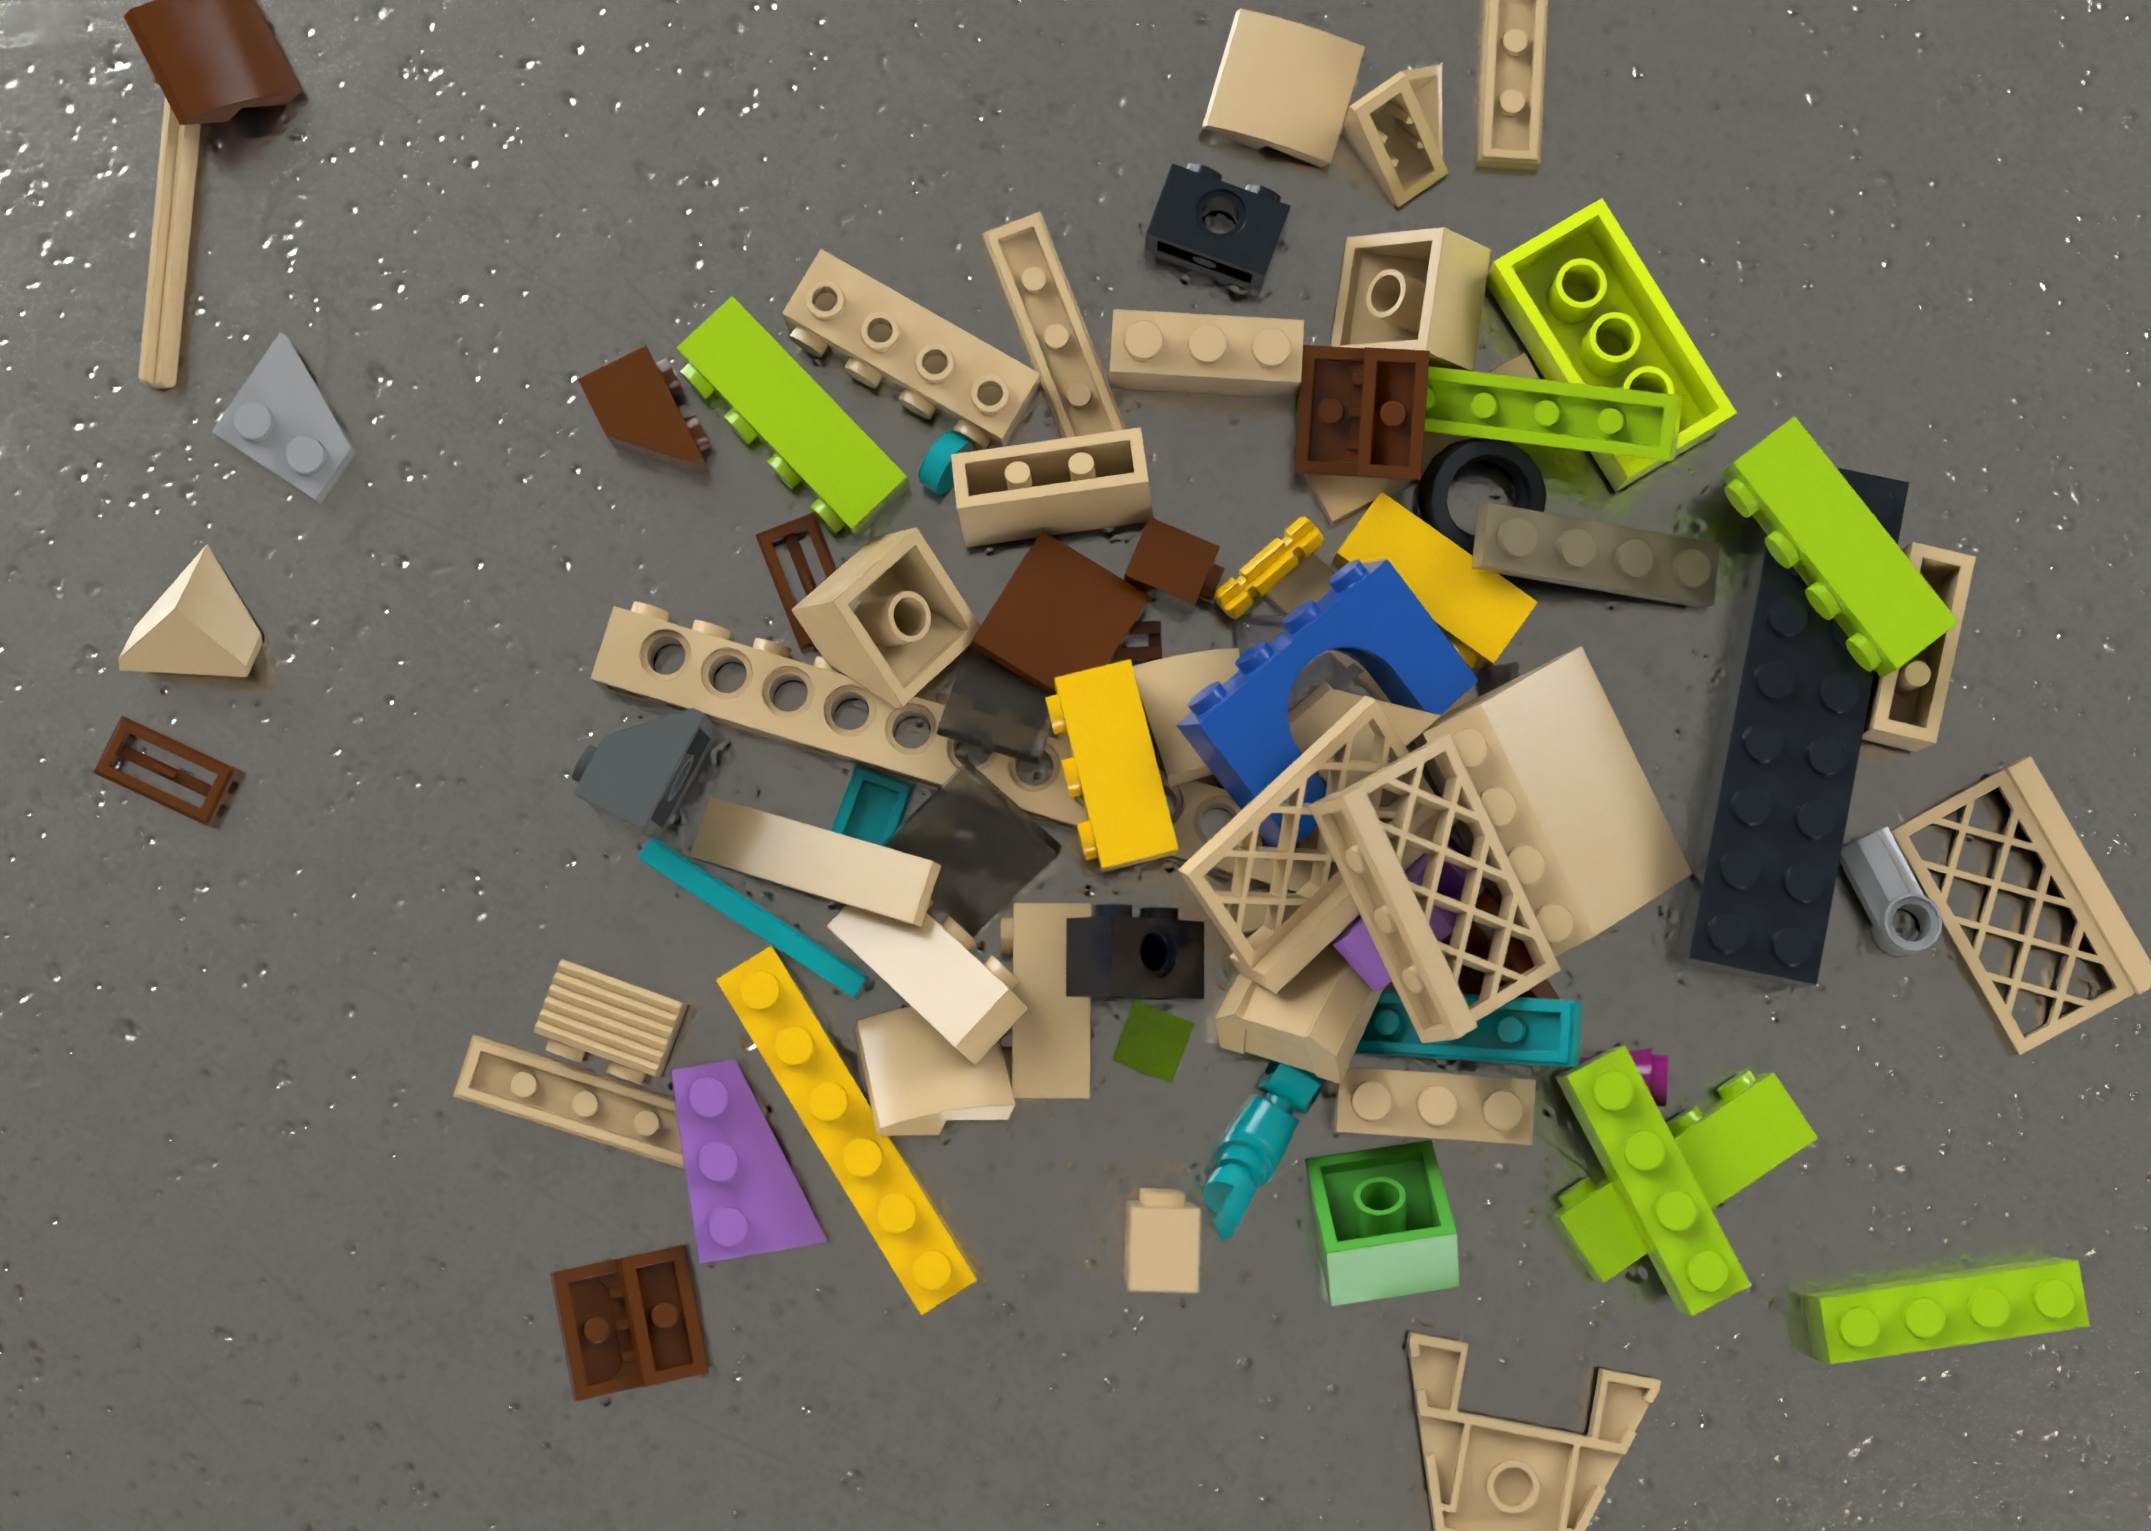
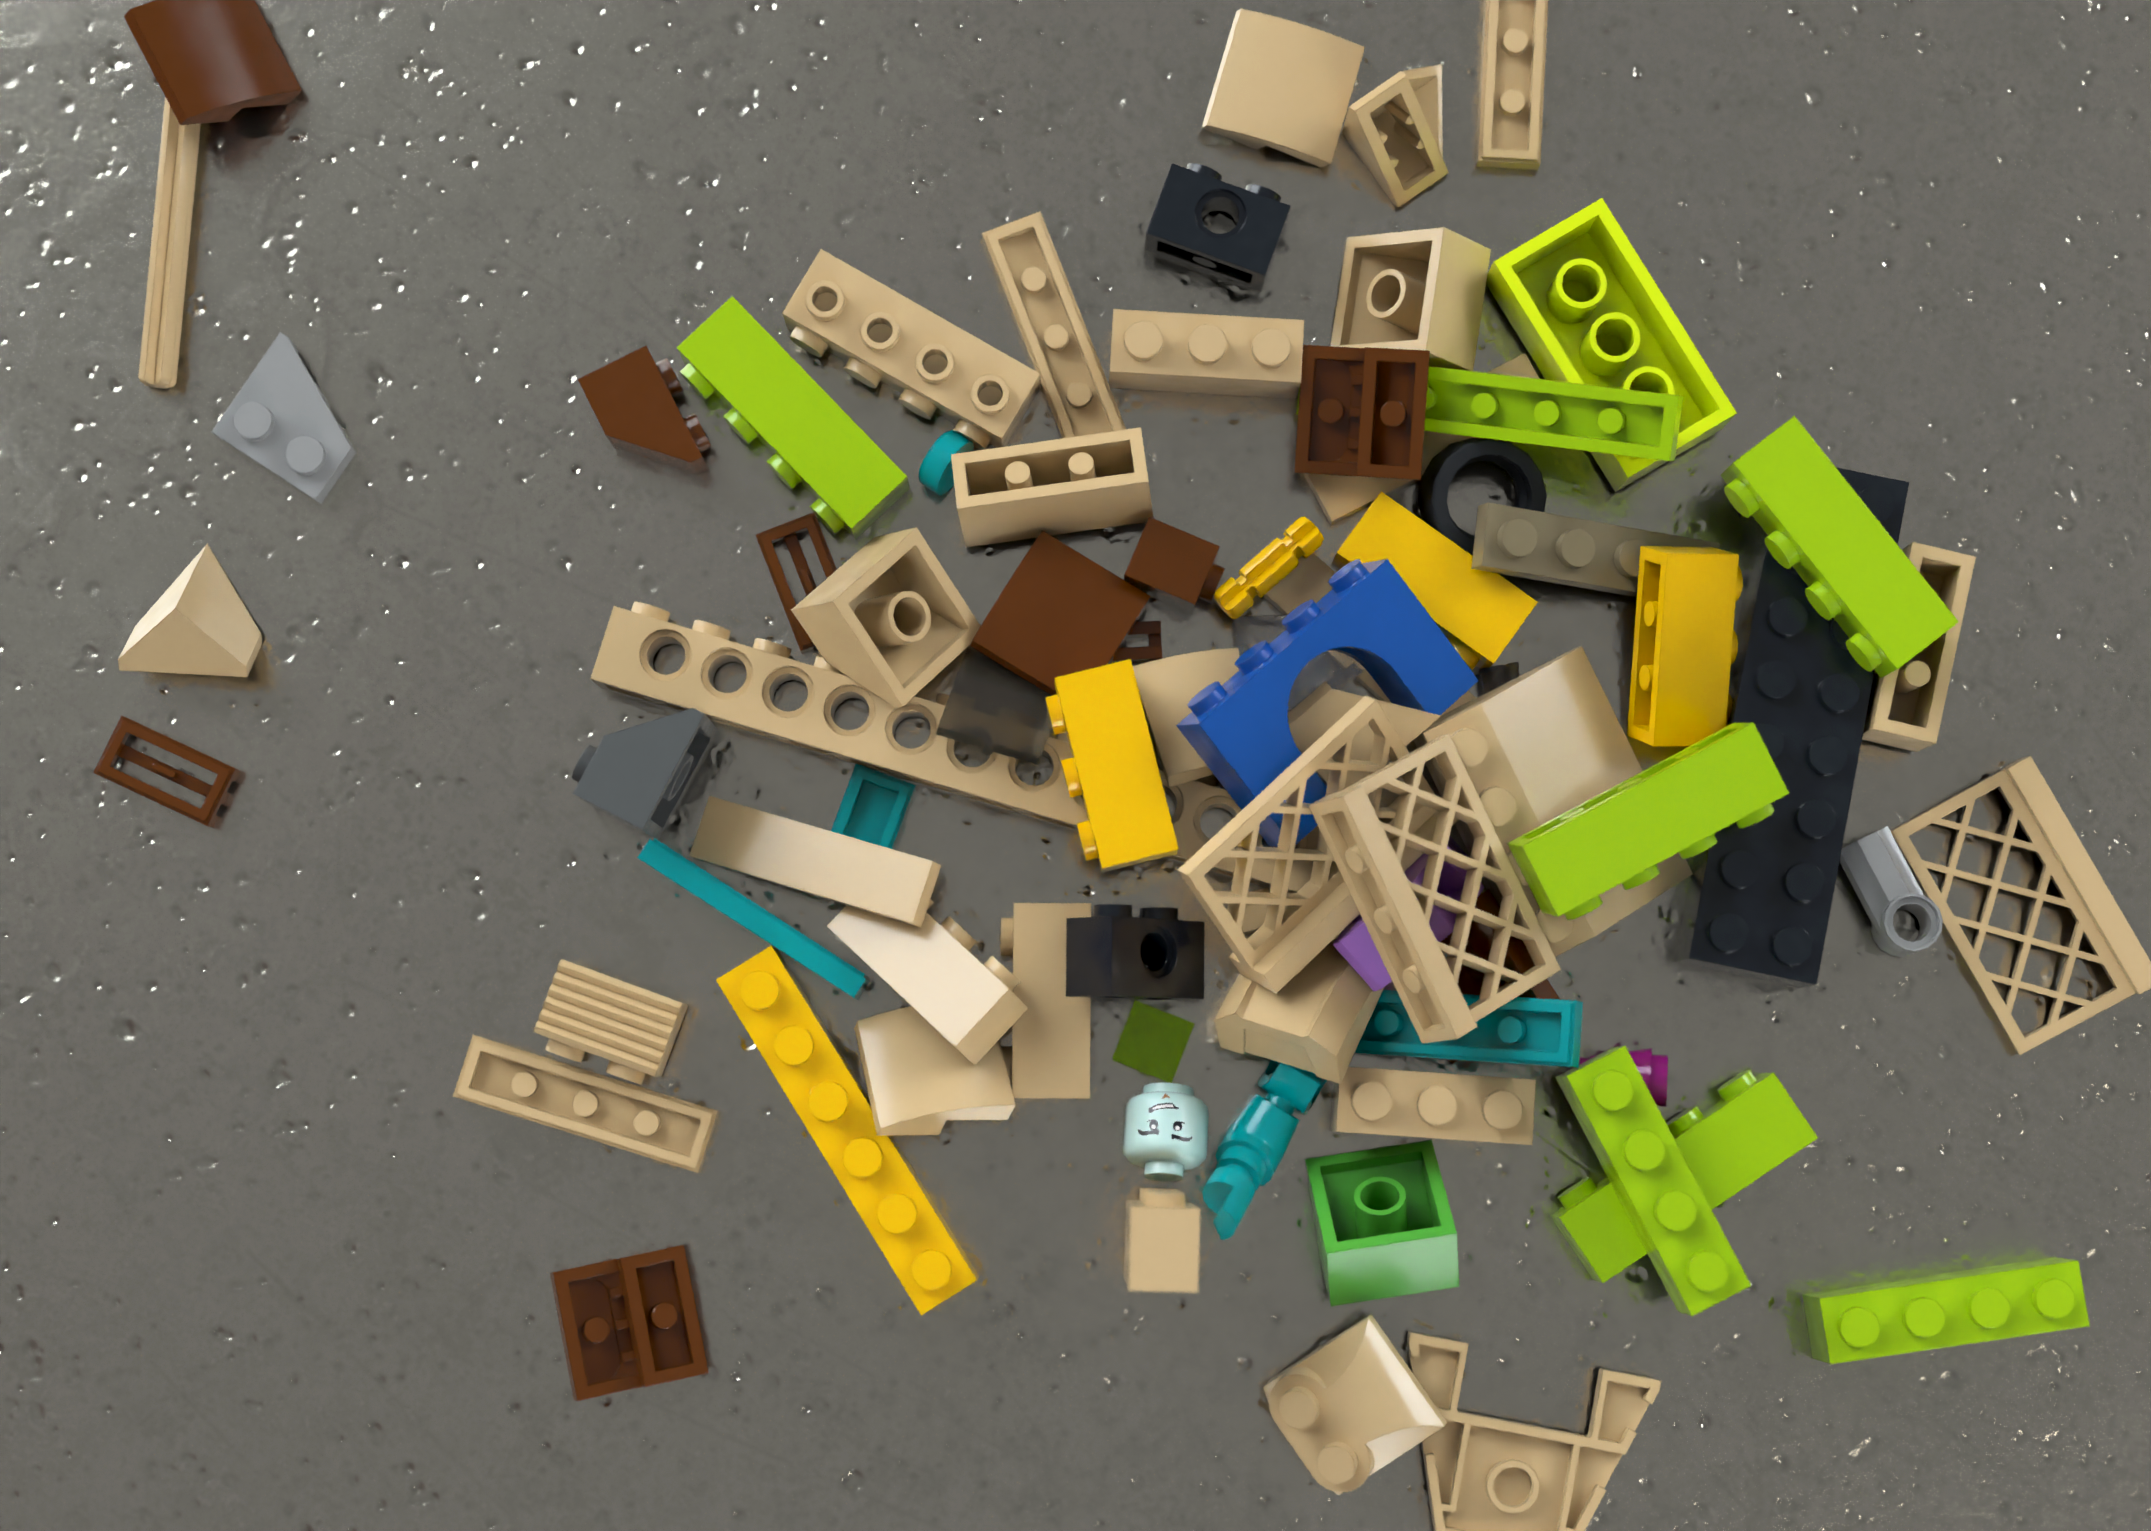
(734, 1169): medium lavender wing -> none
(980, 841): clear smoke tile -> none
(1166, 1131): none -> light aqua head
(1351, 1407): none -> tan slope
(1649, 819): none -> lime brick
(1683, 644): none -> yellow brick

